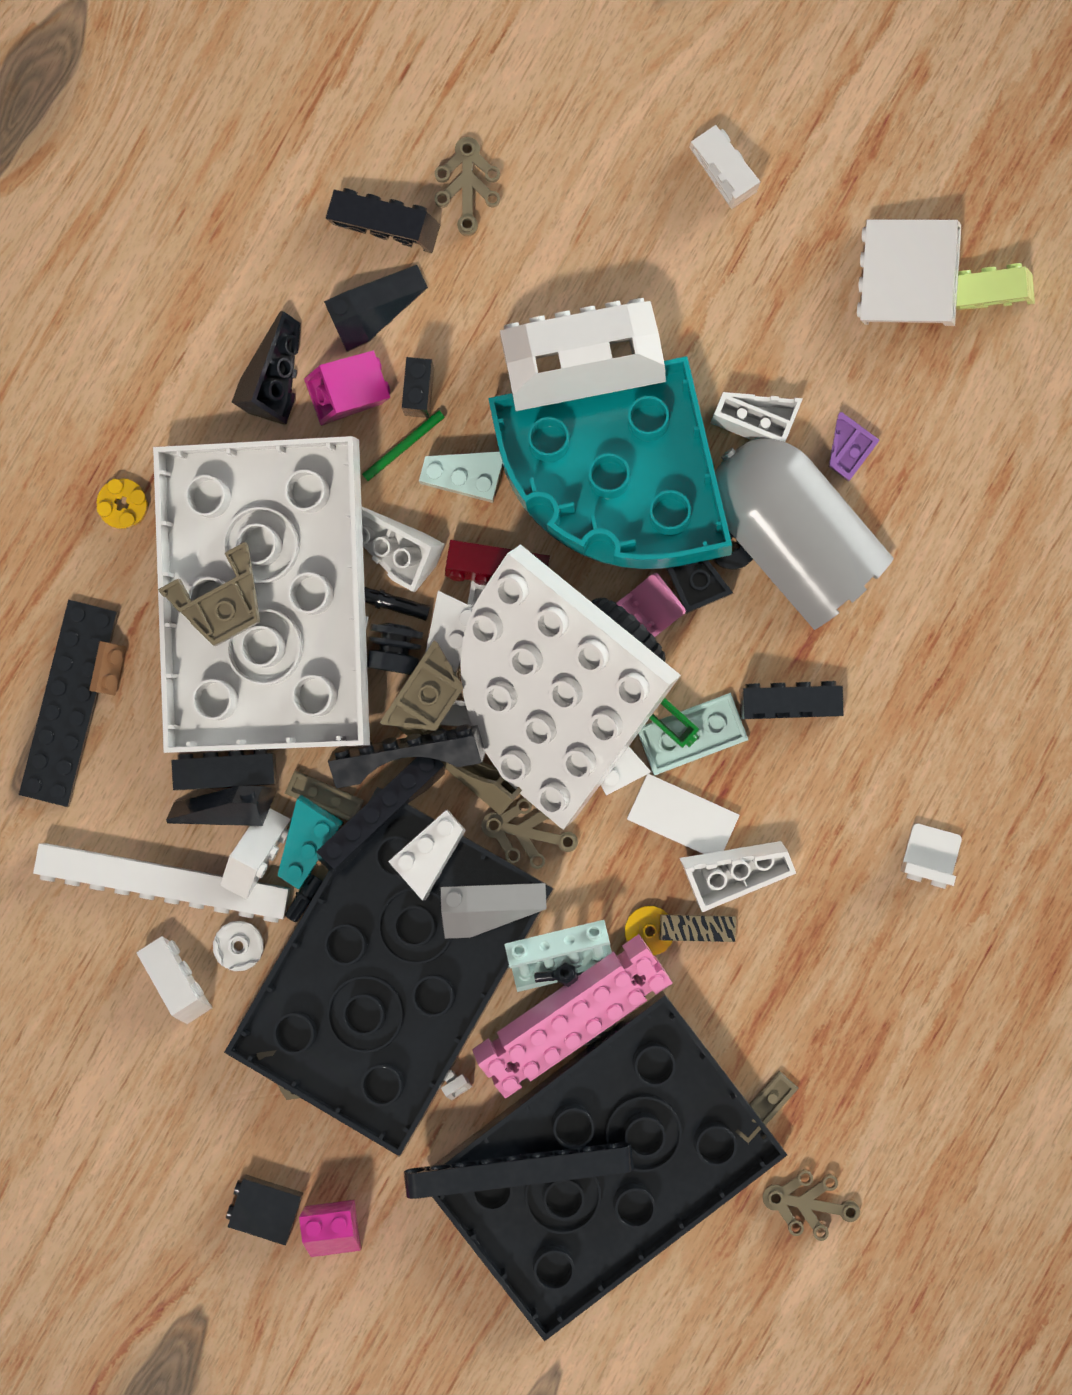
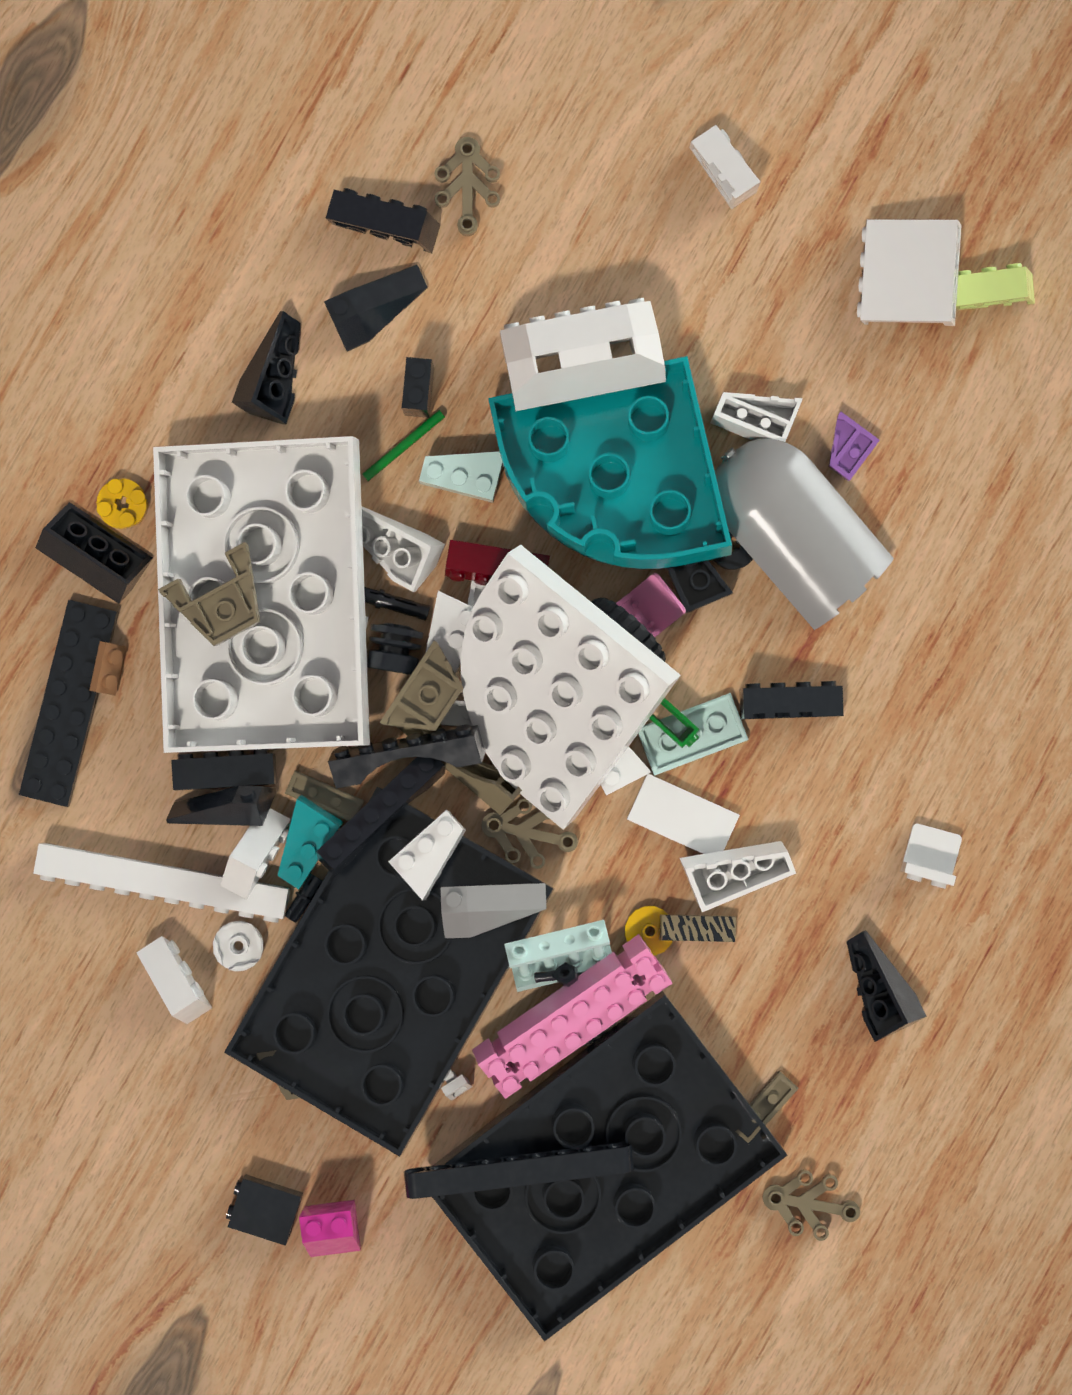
(93, 552): none -> black slope
(347, 387): dark pink slope -> none
(885, 994): none -> black wedge

